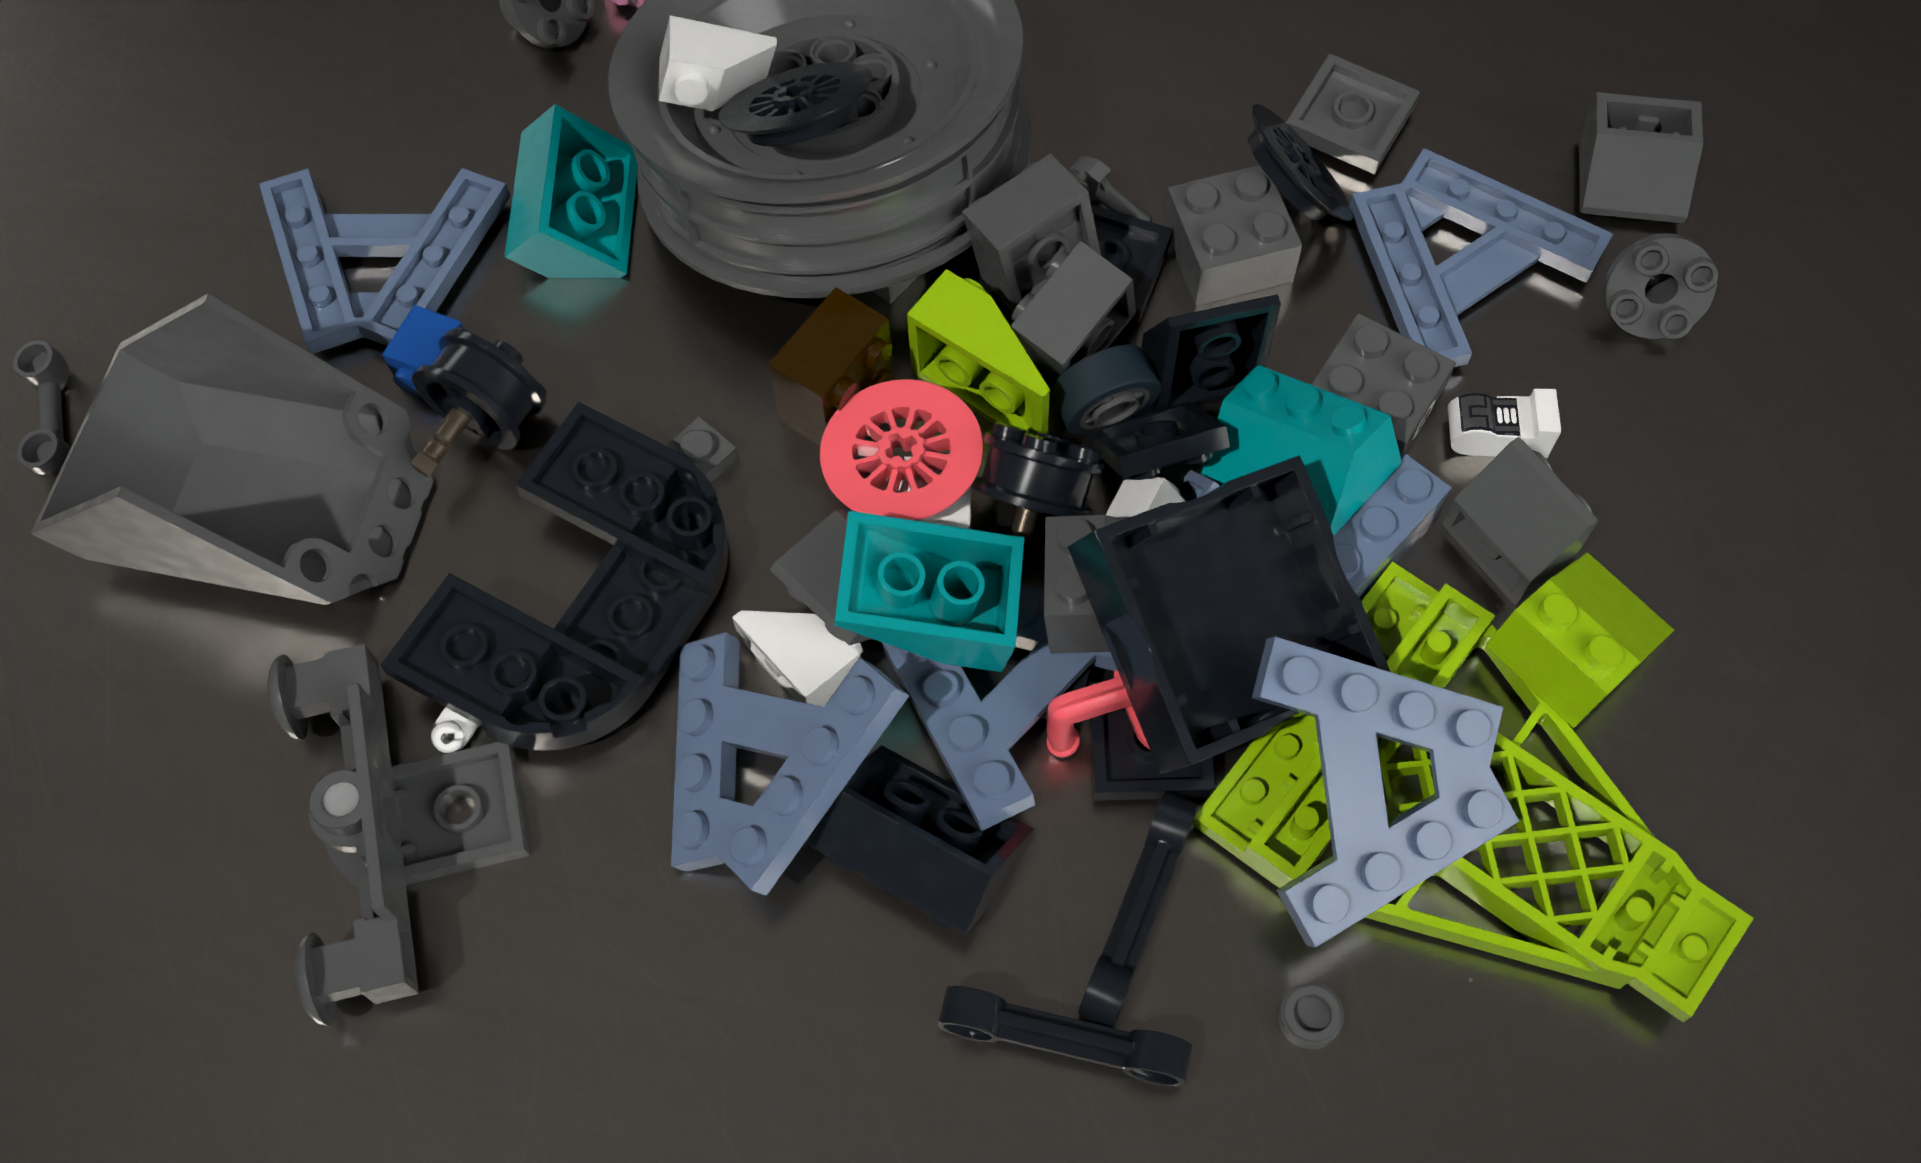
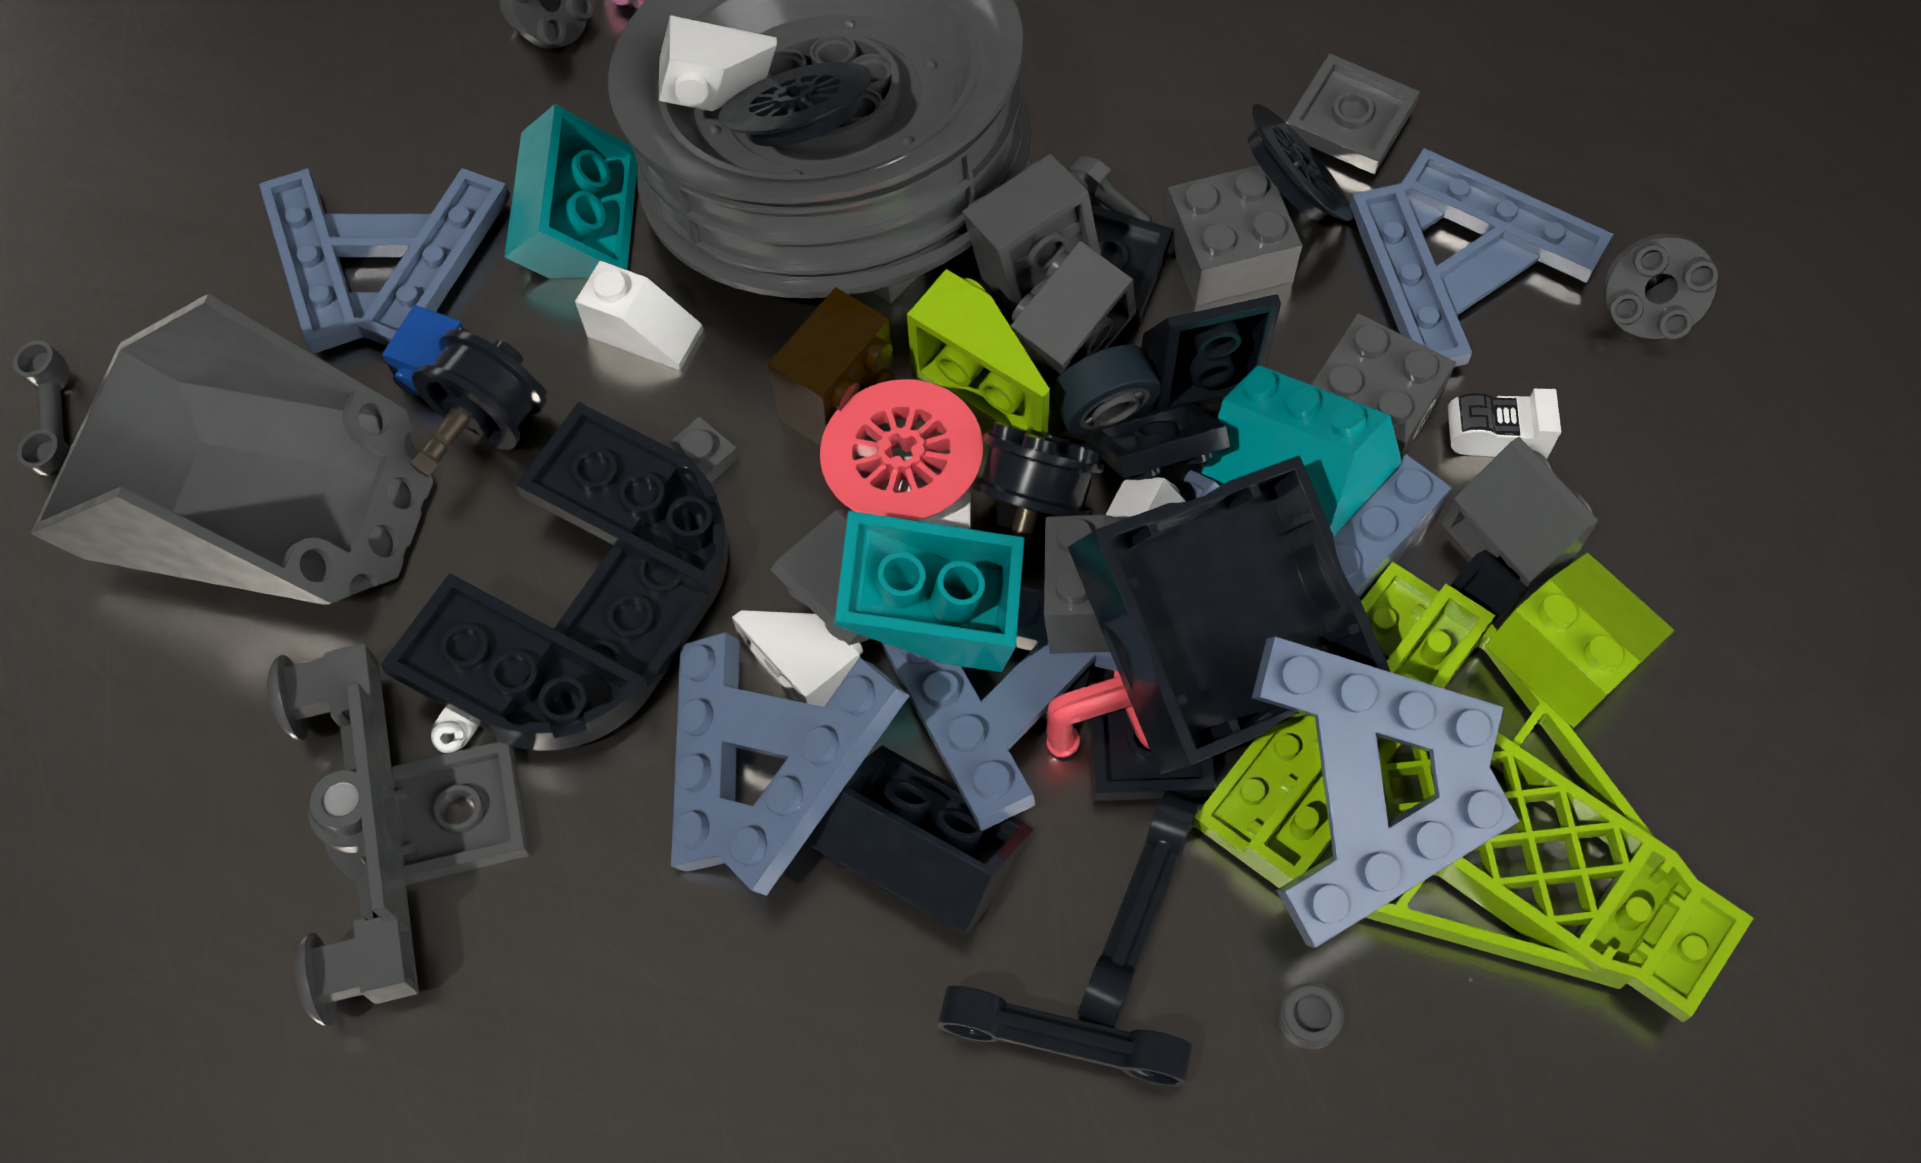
(636, 316): none -> white slope
(1489, 585): none -> black plate
(1639, 157): dark grey slope -> none

